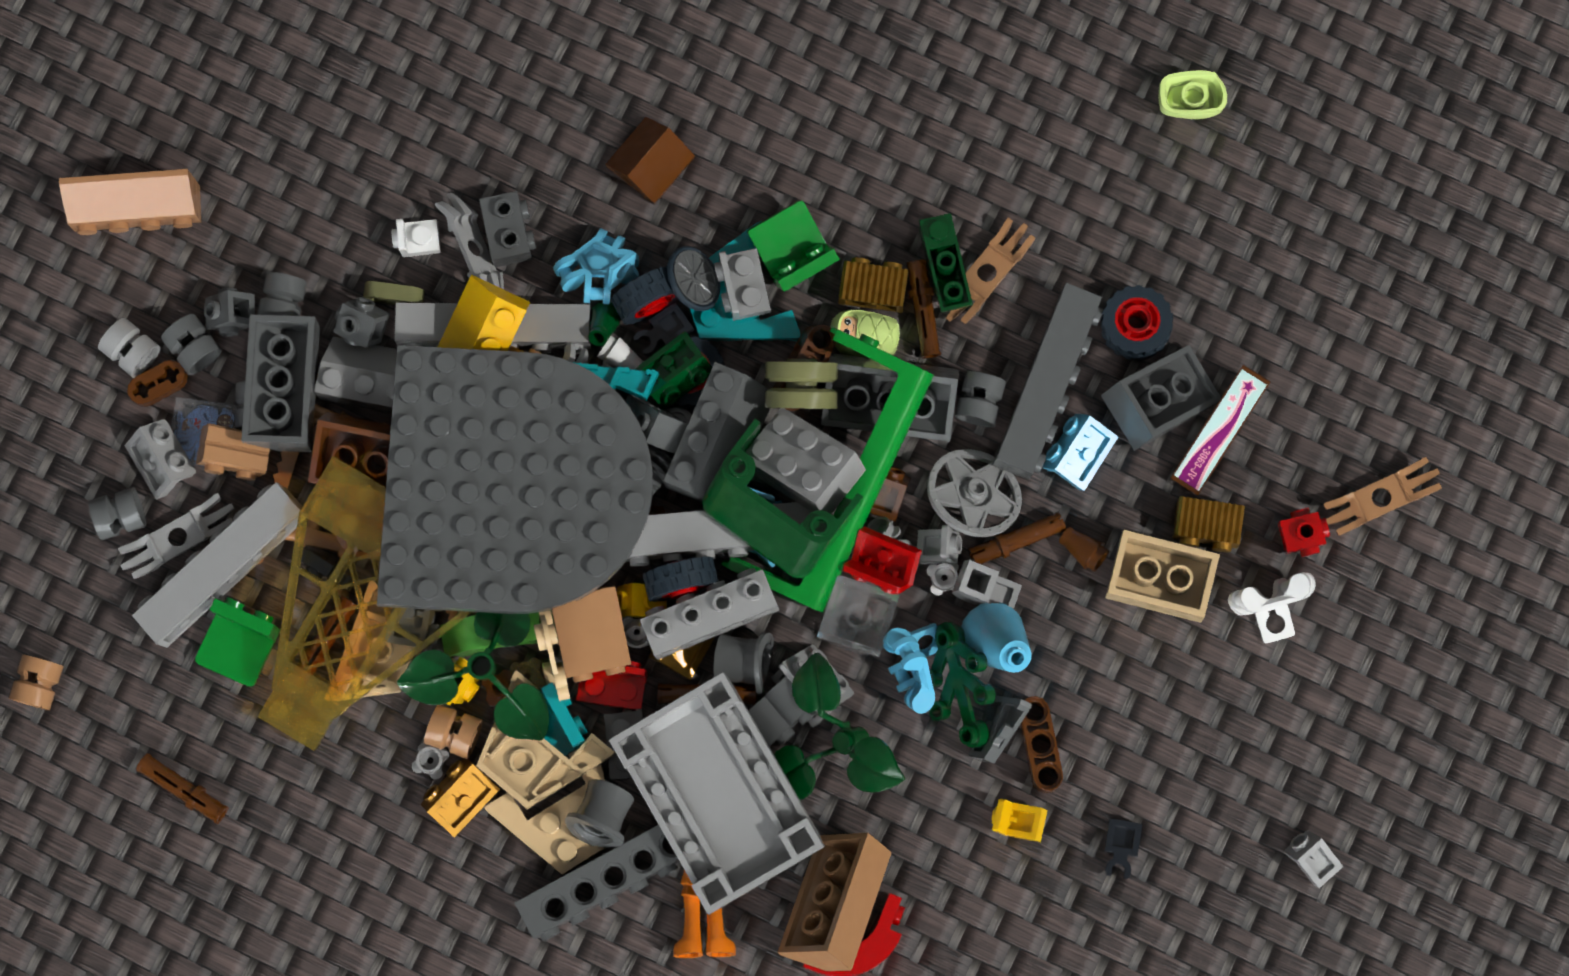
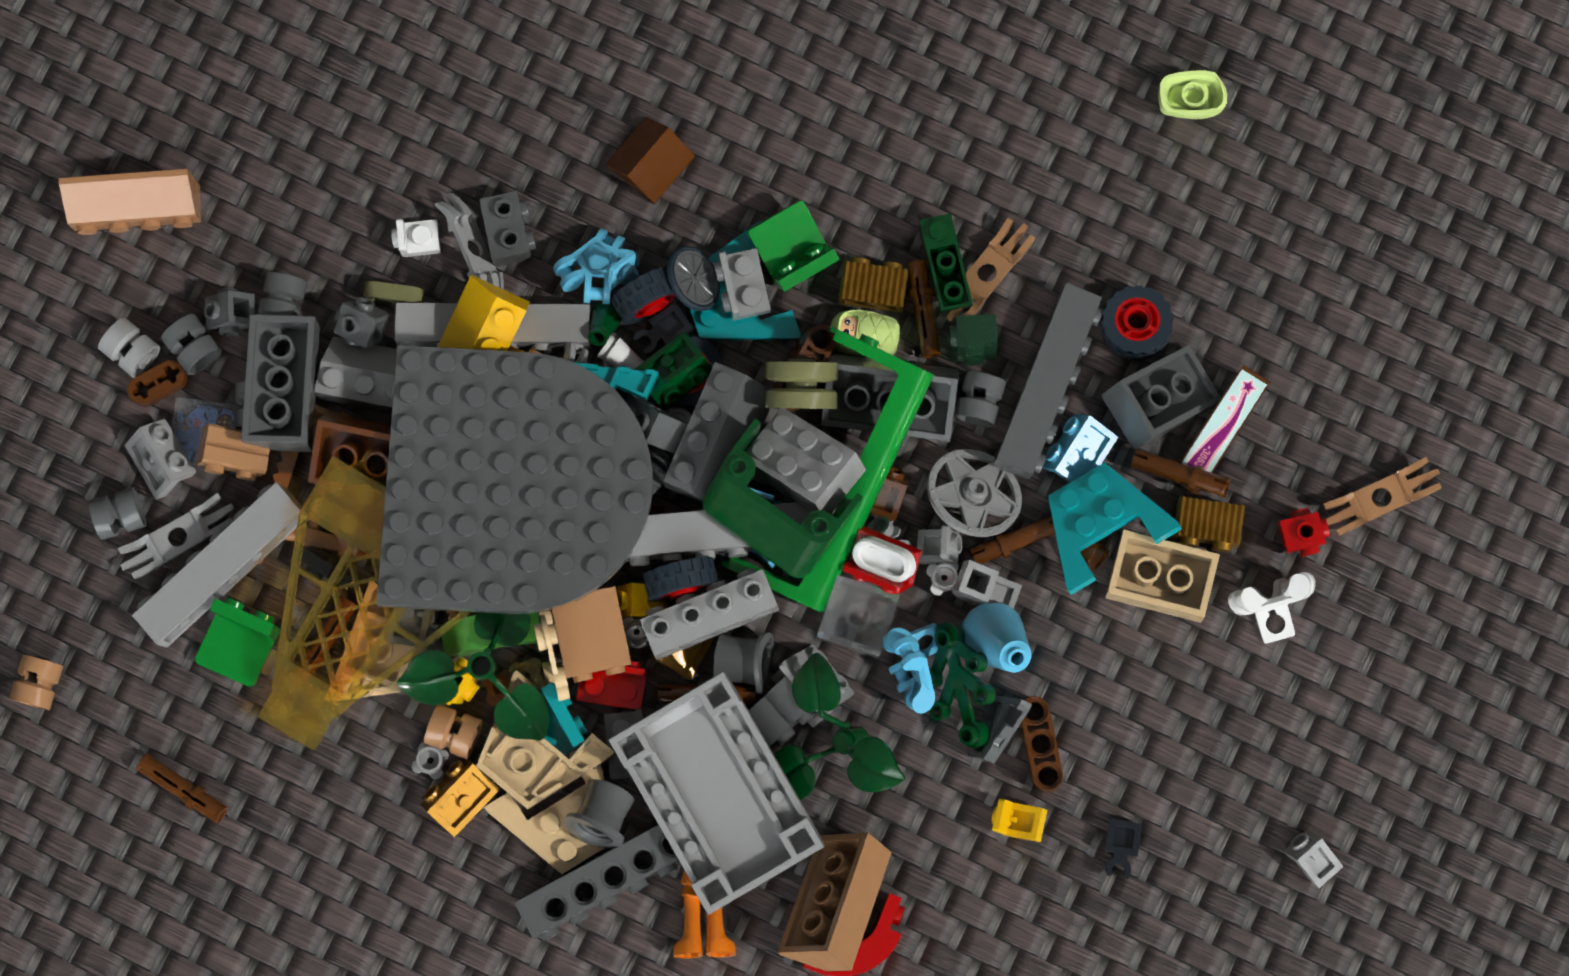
(884, 559): none -> white tile
(974, 339): none -> clear green brick
(1094, 509): none -> teal wing
(1175, 471): none -> reddish brown pin

